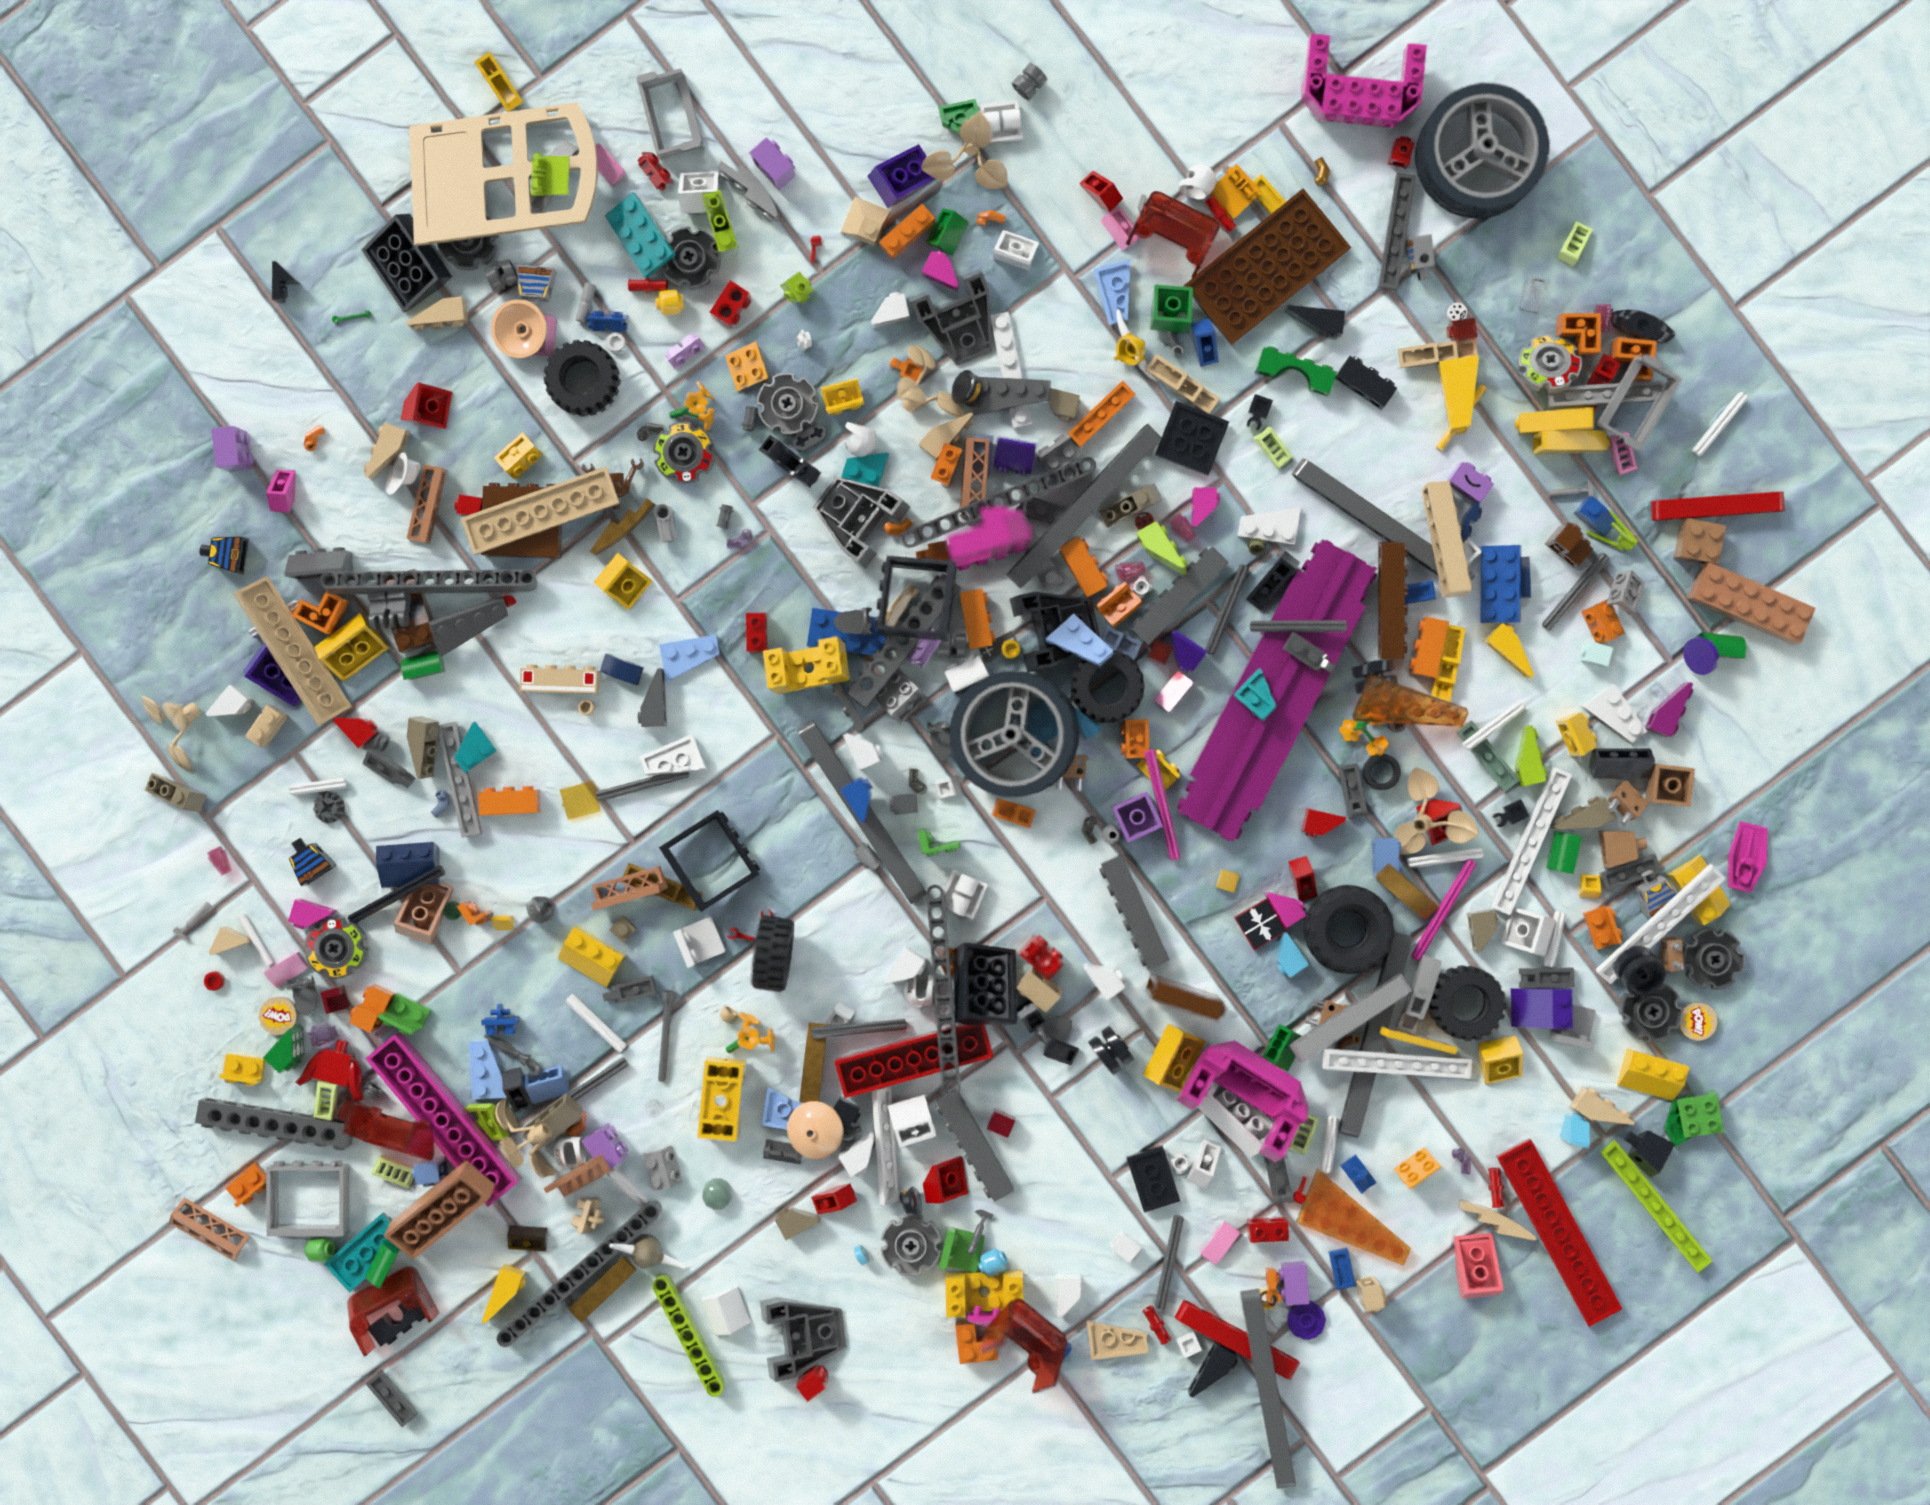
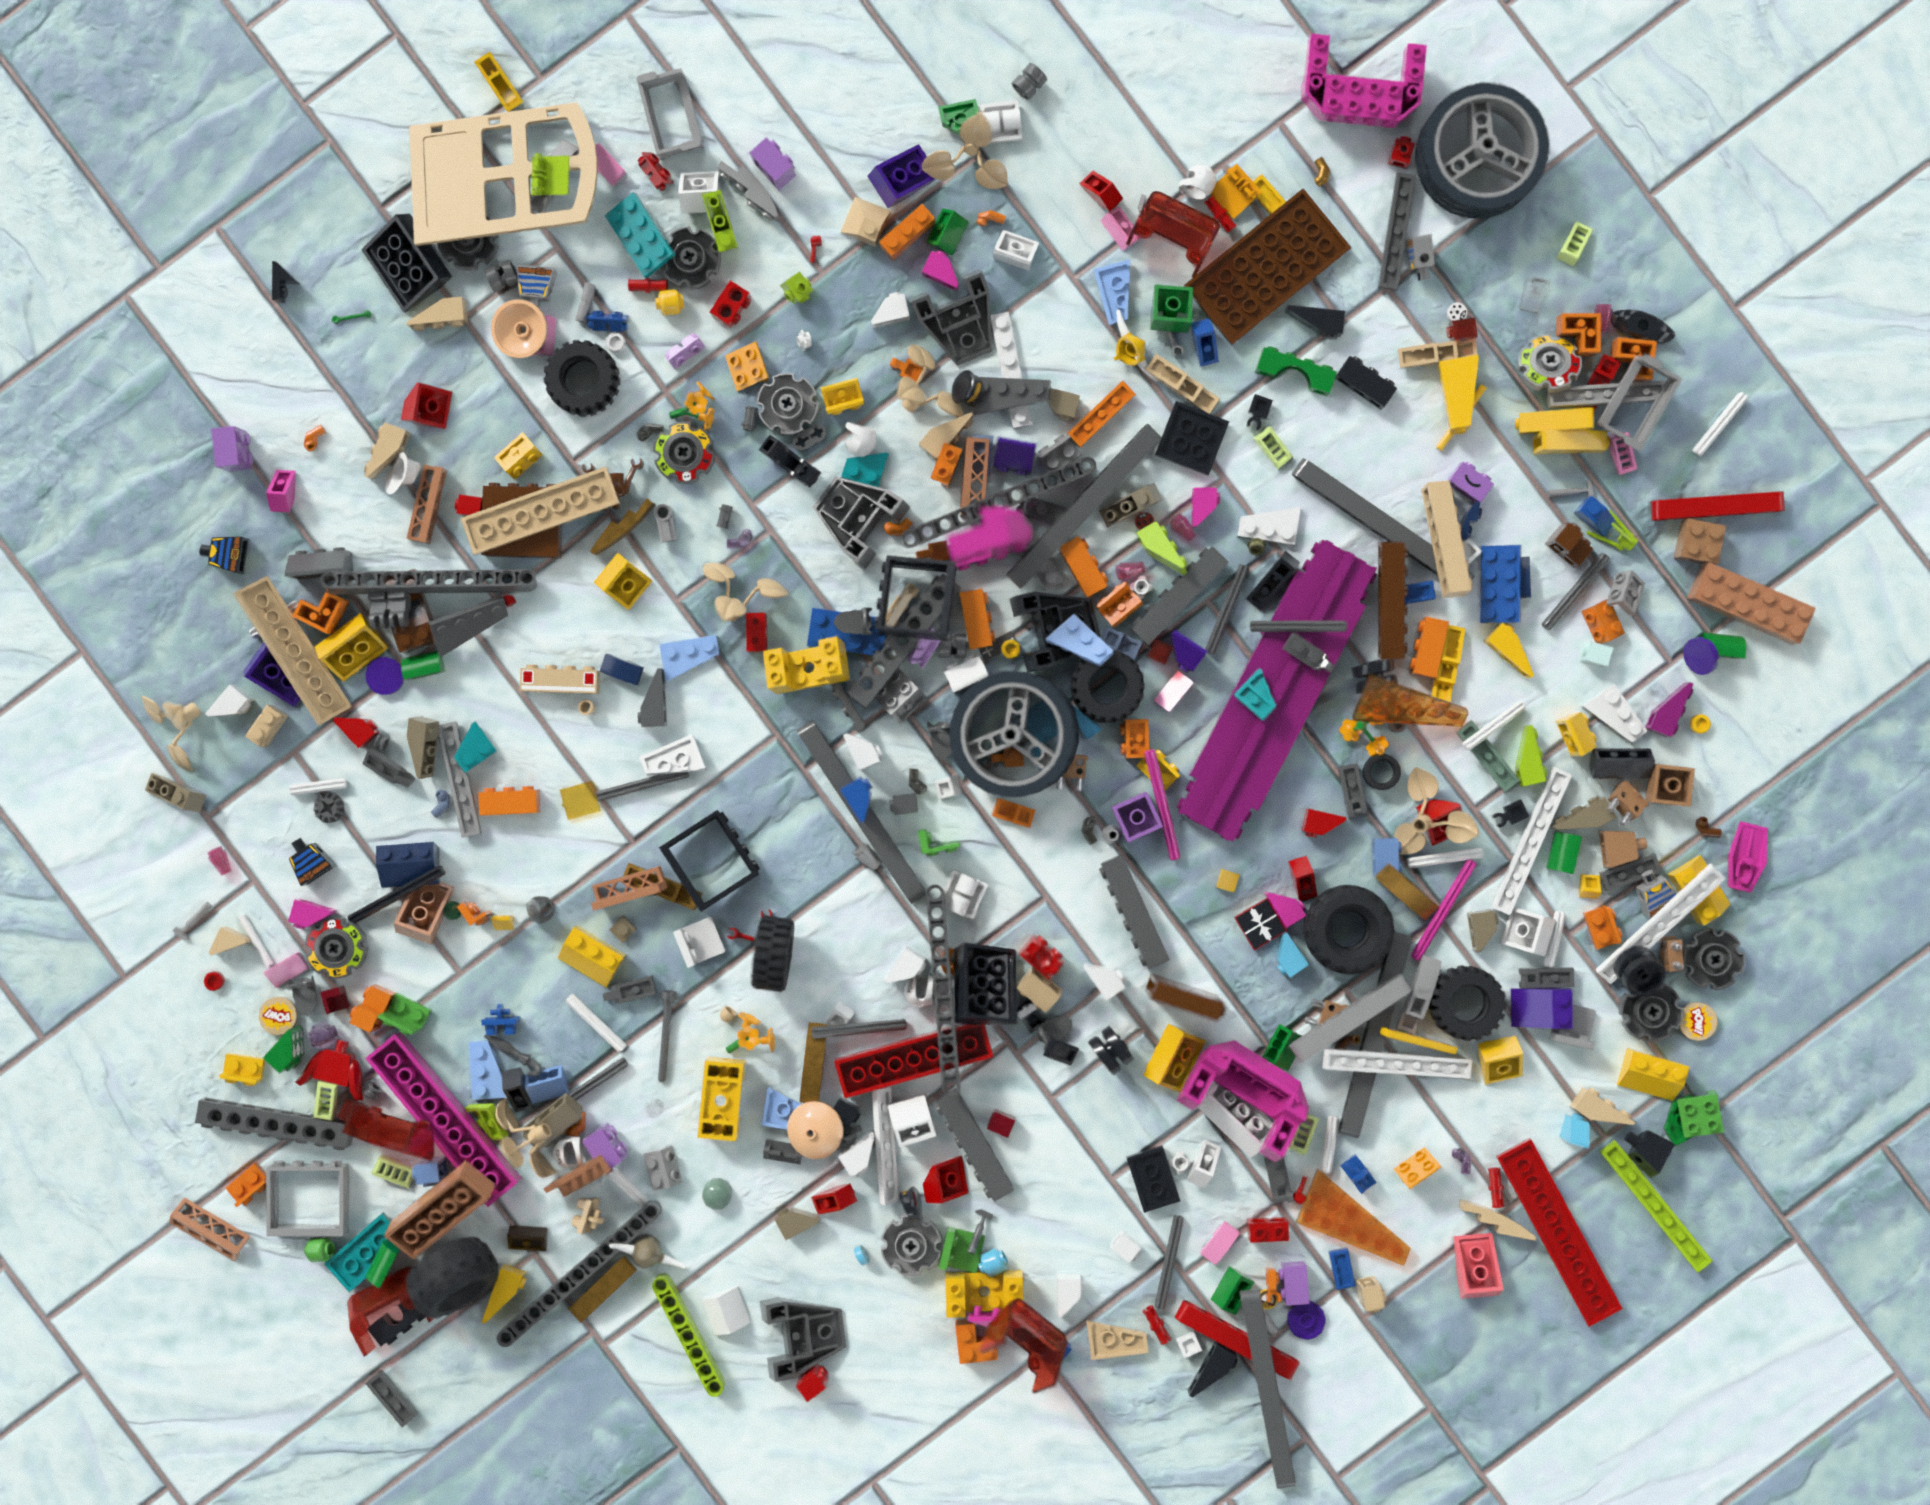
(384, 676): none -> dark purple tile
(452, 1277): none -> black tyre
(732, 608): none -> tan plant
(1011, 758): none -> orange plate
(1228, 1291): none -> green brick
(1700, 724): none -> yellow tile
(1705, 830): none -> reddish brown arm

